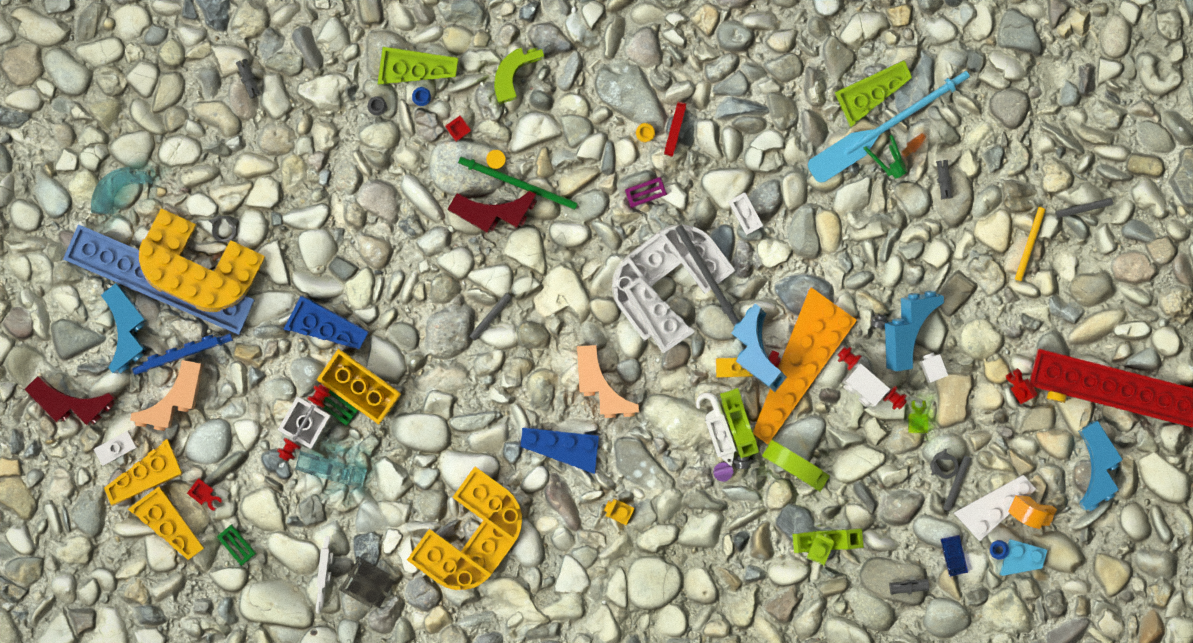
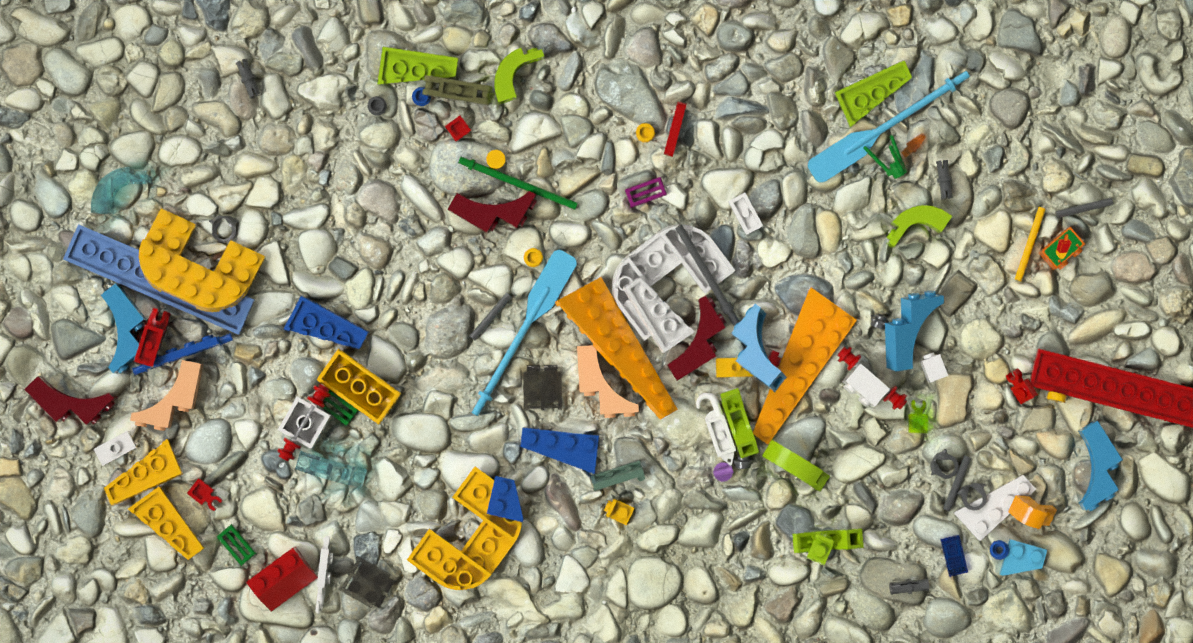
(152, 338): none -> red plate
(282, 579): none -> red slope
(457, 90): none -> olive plate
(505, 500): none -> blue wing
(533, 257): none -> yellow tile
(540, 301): none -> medium azure piece
(542, 387): none -> clear smoke plate
(605, 325): none -> light orange wing
(618, 475): none -> sand green hinge
(699, 350): none -> dark red arch
(924, 214): none -> lime arch
(979, 488): none -> dark grey piece
(1062, 248): none -> brick

